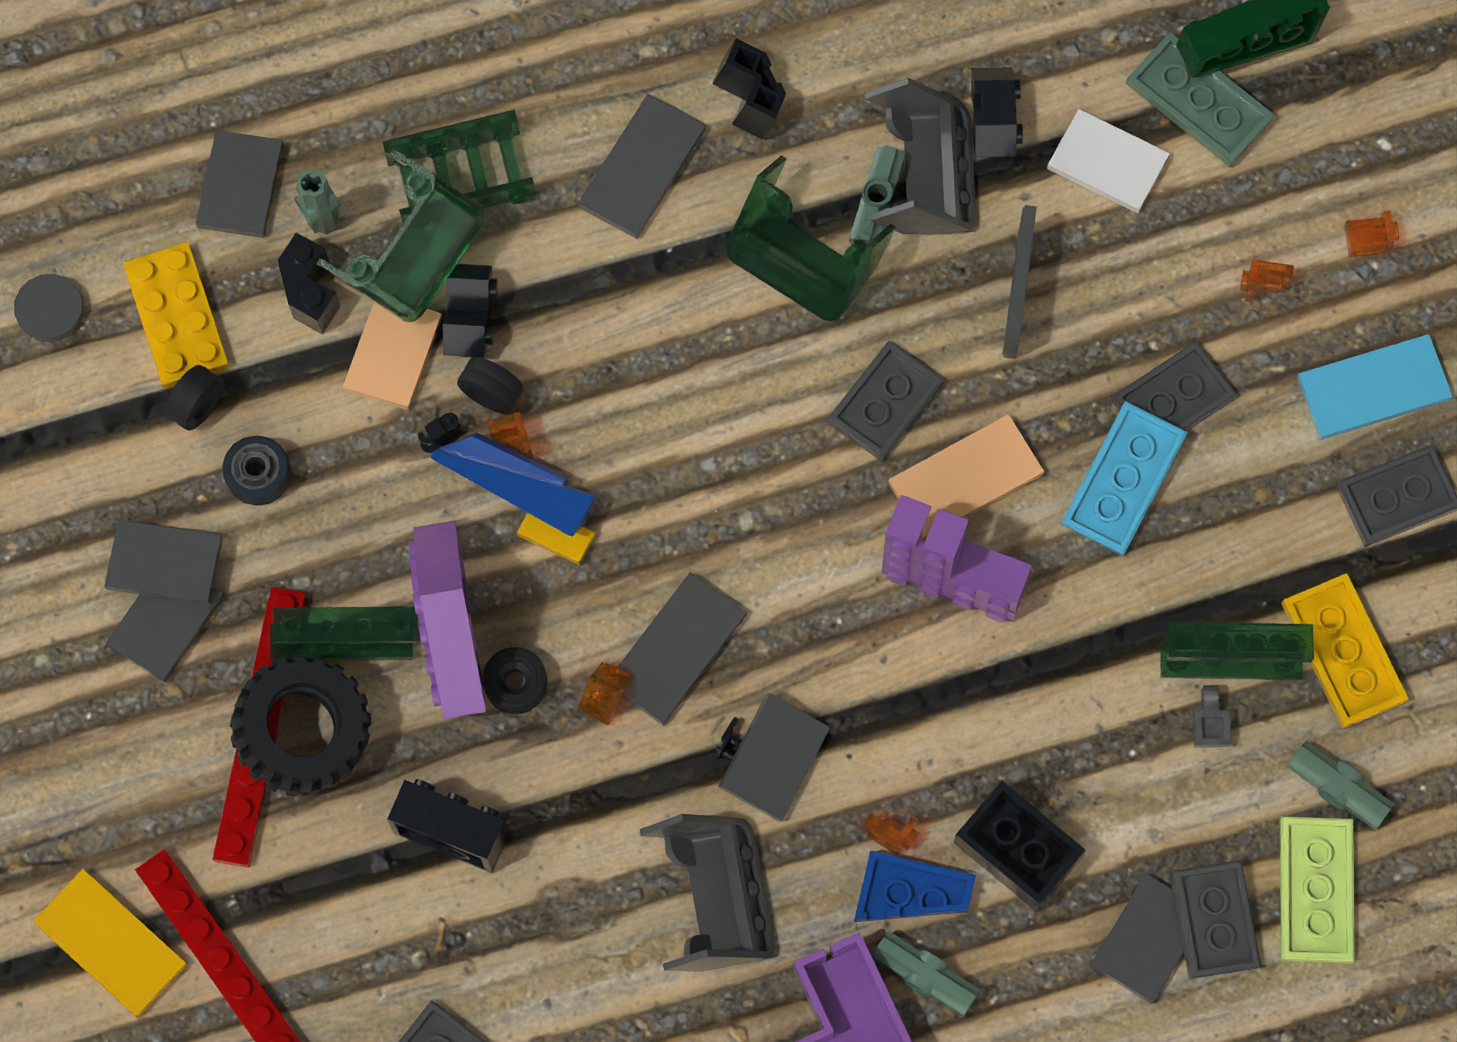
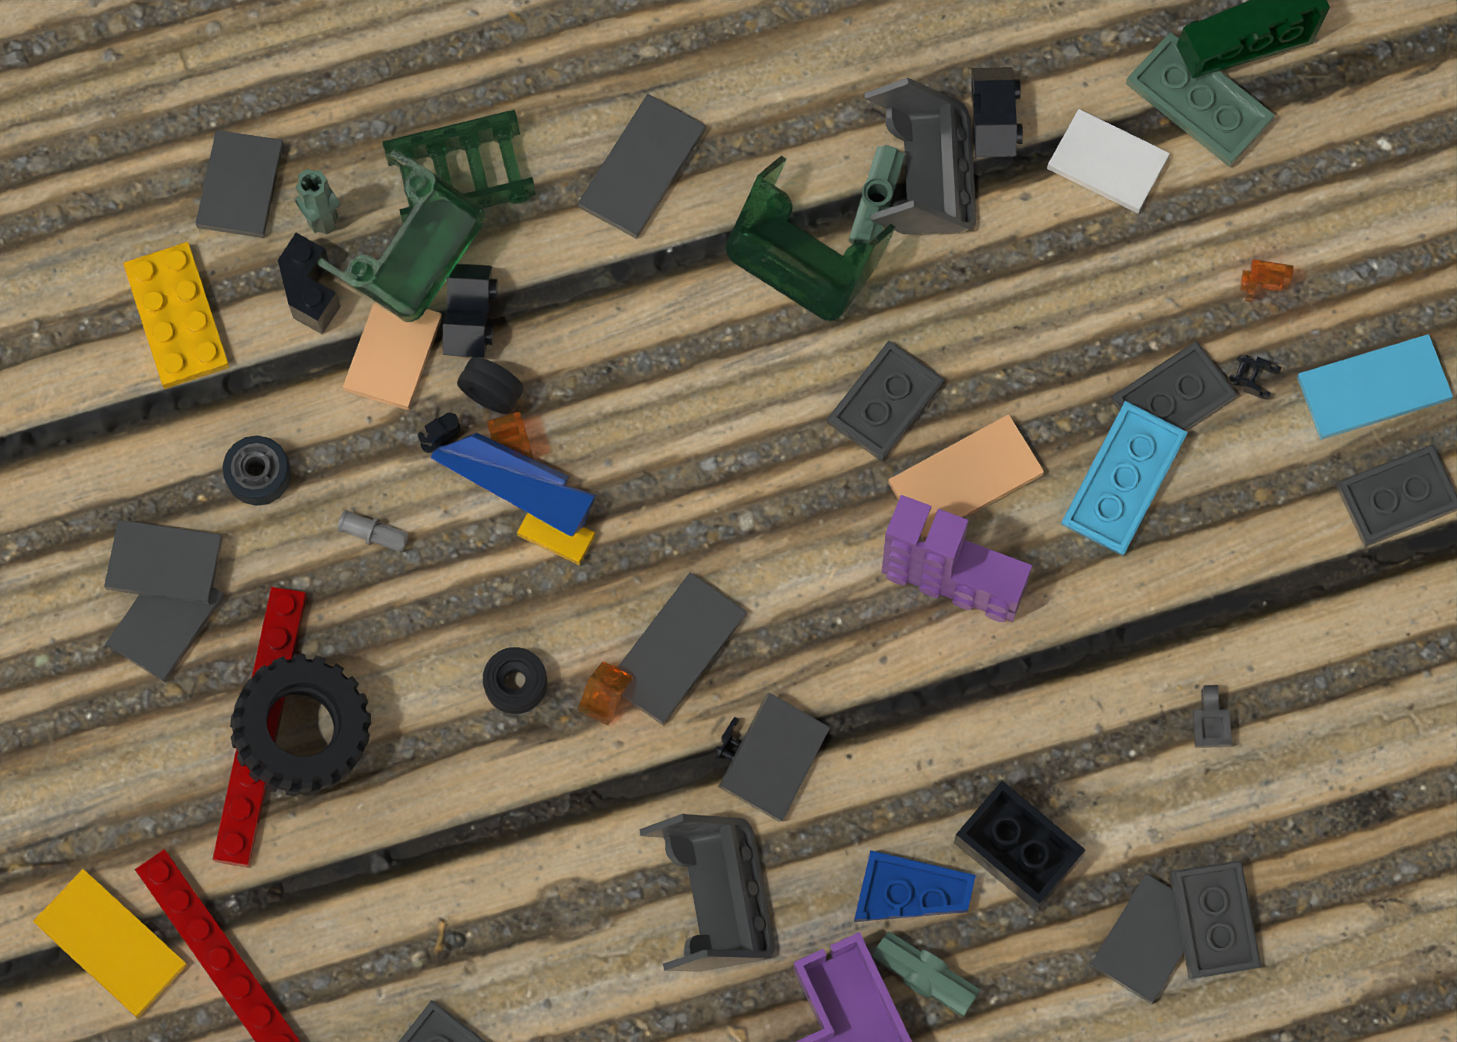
(48, 307): dark grey tile -> none
(194, 397): black tyre -> none
(344, 633): clear green fence -> none
(372, 531): none -> light grey axle
(446, 620): medium lavender piece -> none
(448, 825): black brick -> none
(748, 76): black brick -> none
(884, 832): clear orange bracket -> none
(1019, 282): dark grey tile -> none
(1236, 651): clear green fence -> none
(1257, 365): none -> black piece
(1316, 890): yellowish green tile -> none
(1340, 785): sand green piece -> none
(1346, 651): yellow plate -> none
(1371, 235): clear orange bracket -> none

